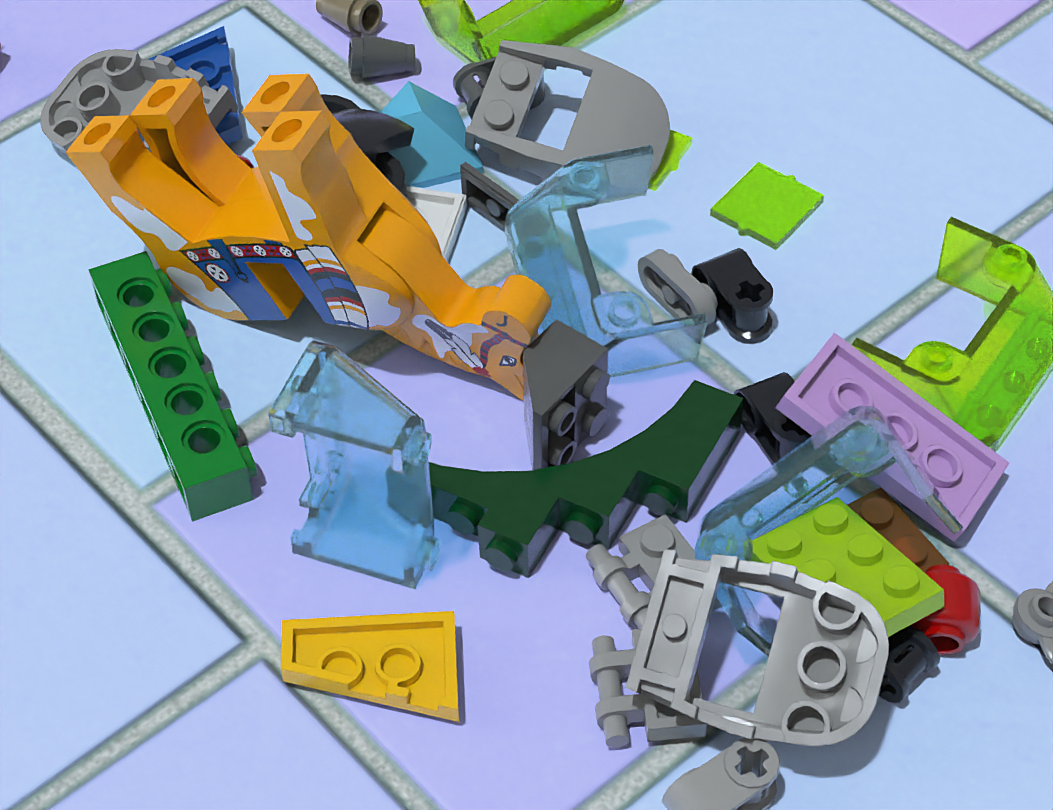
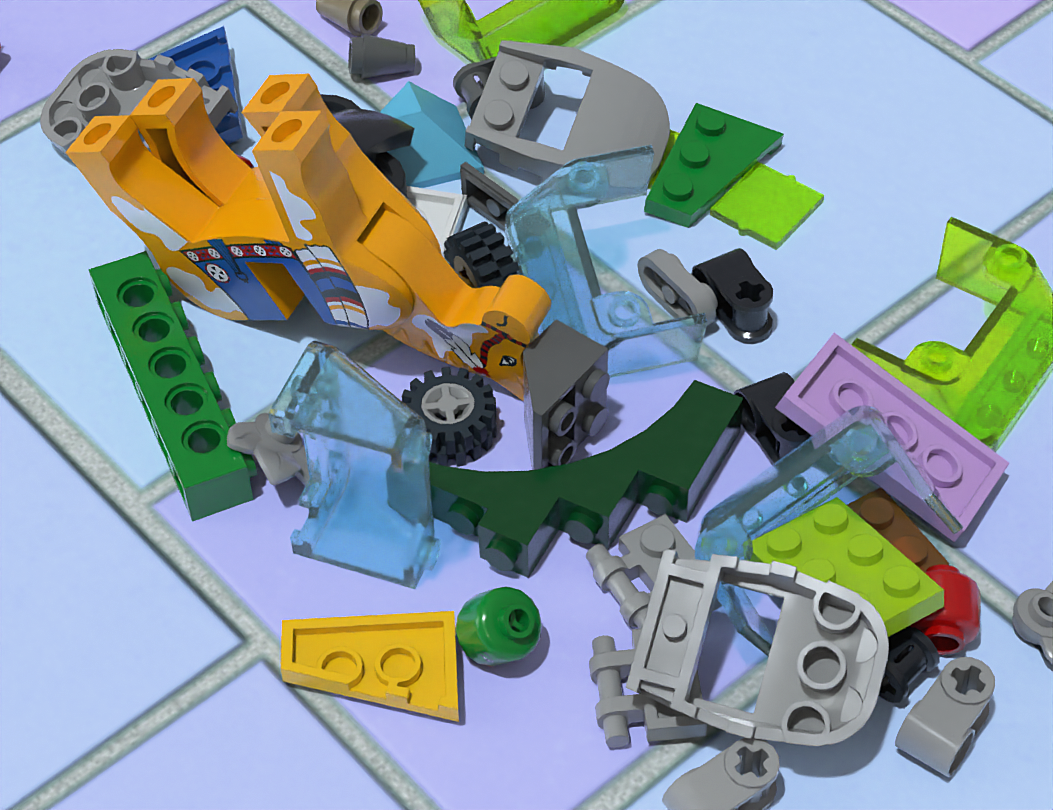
(277, 454): none -> light grey plate
(467, 411): none -> black wheel
(480, 256): none -> black wheel
(498, 626): none -> green head
(705, 162): none -> green wing
(948, 715): none -> light grey piece

